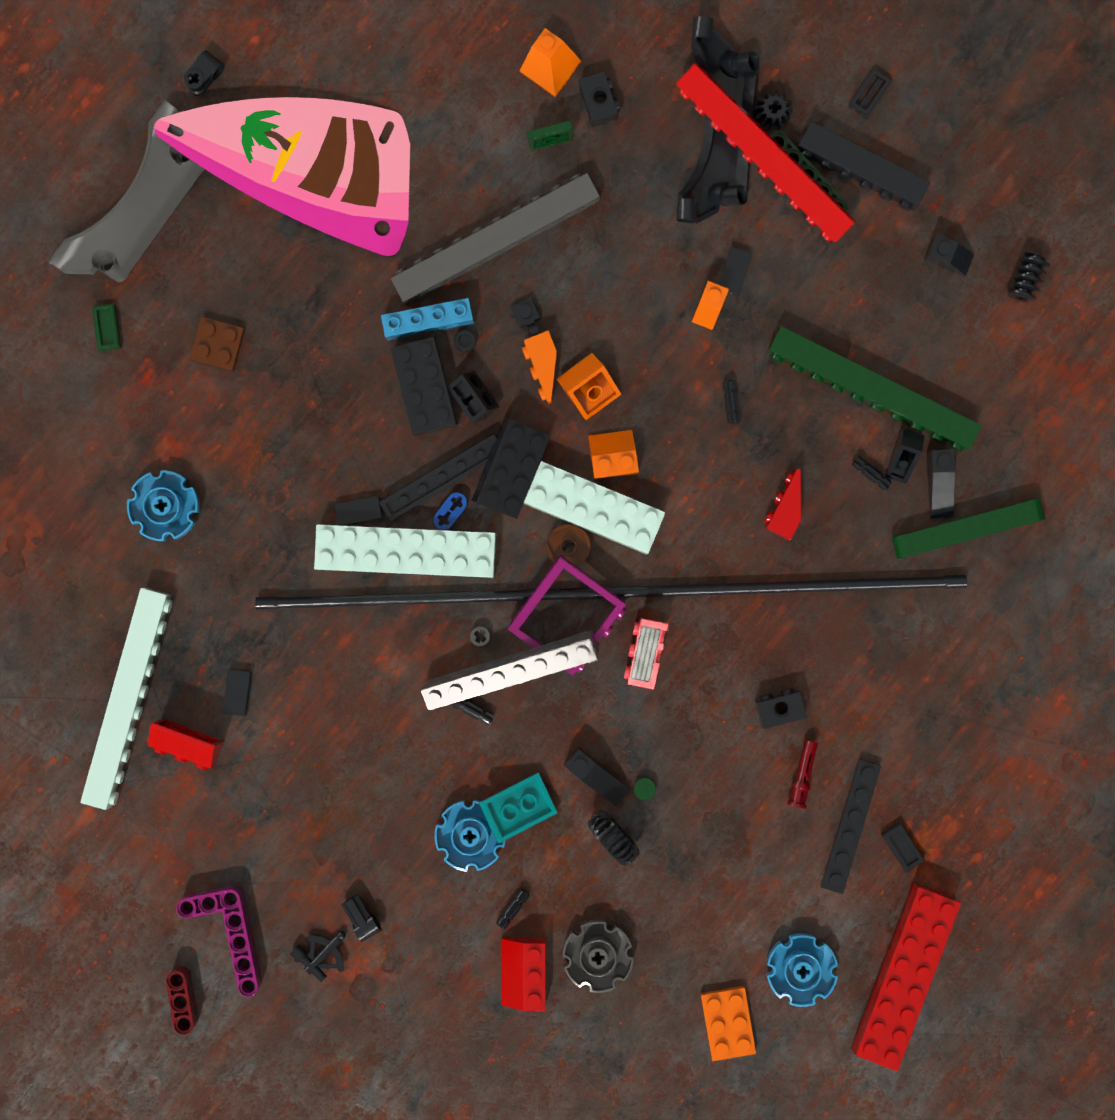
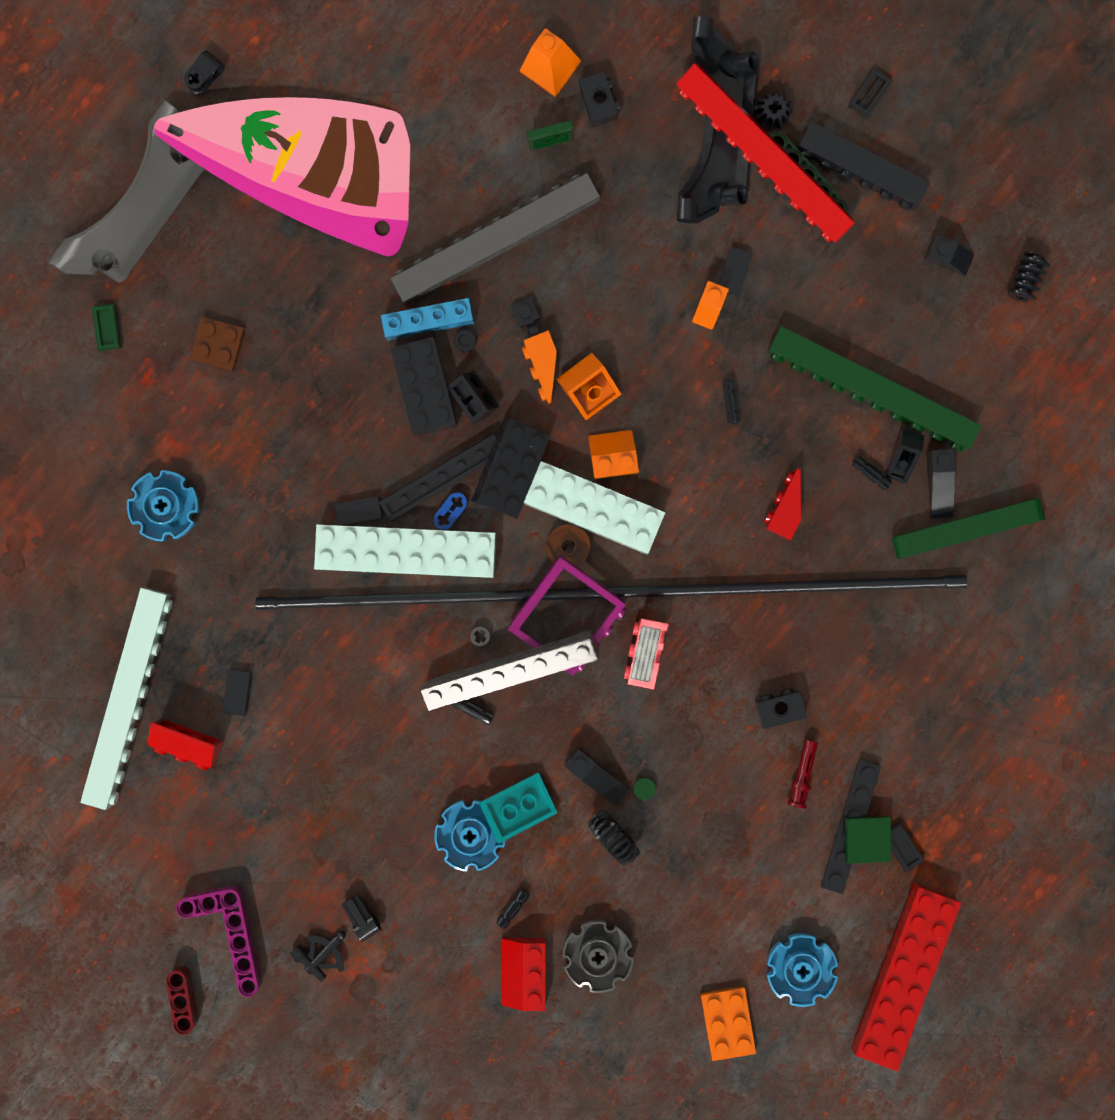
(868, 839): none -> dark green tile

